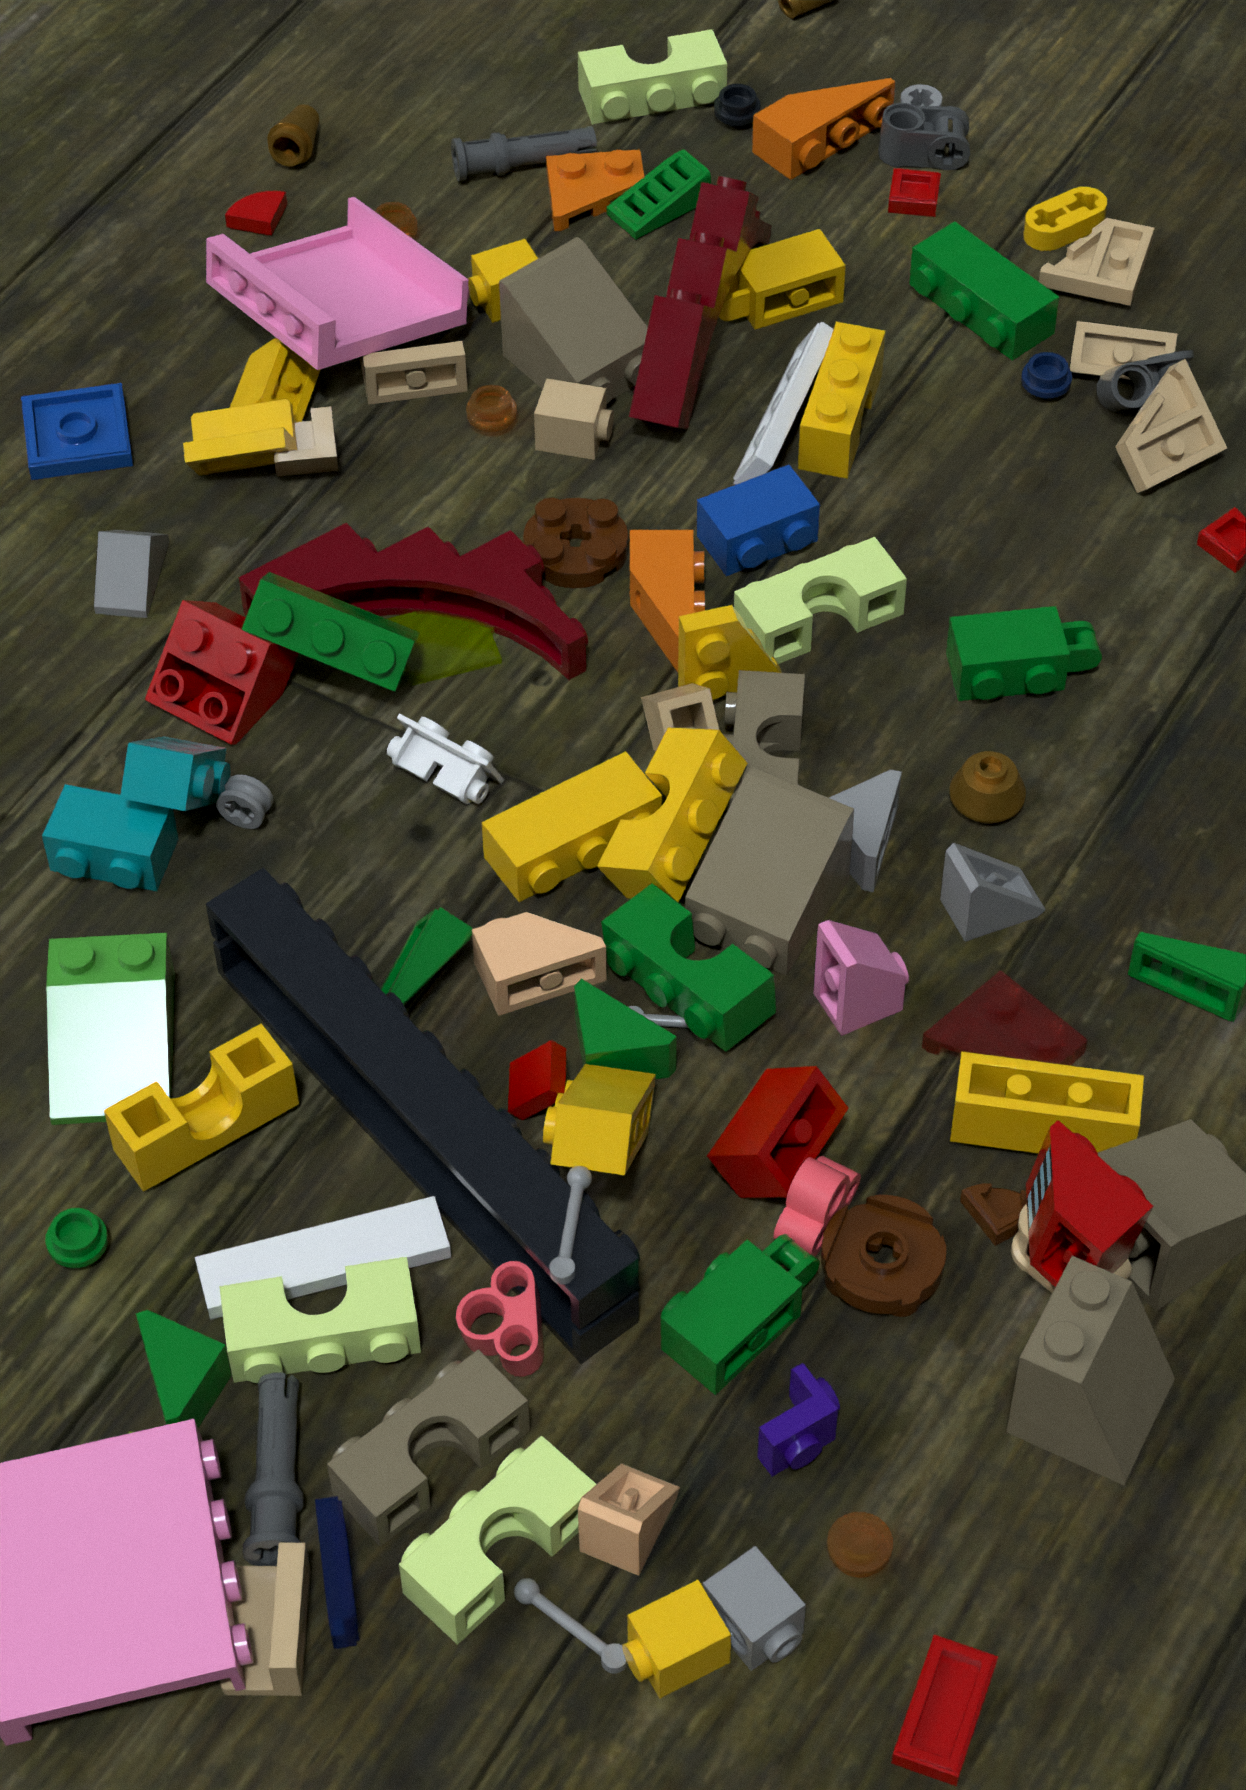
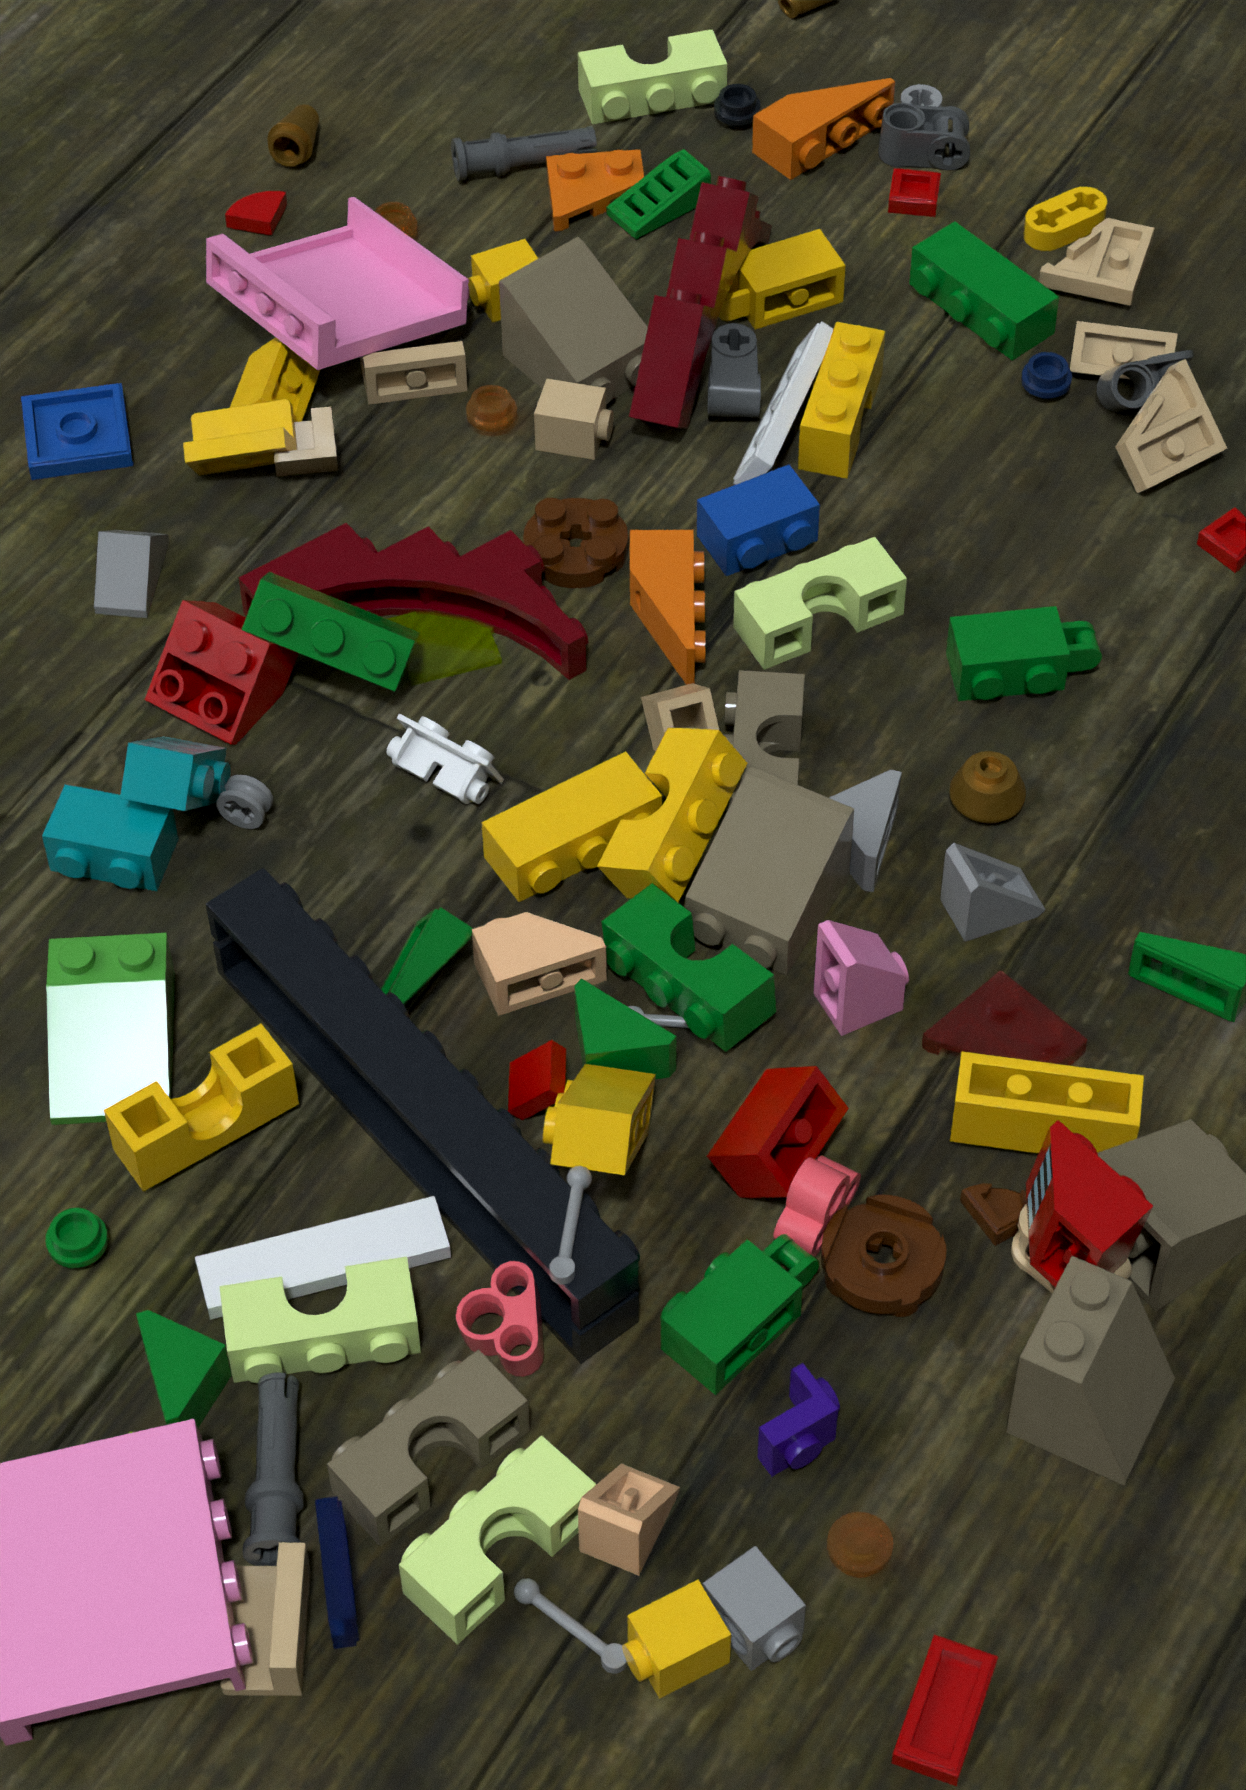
(715, 648): yellow wing -> none
(734, 373): none -> dark grey piece

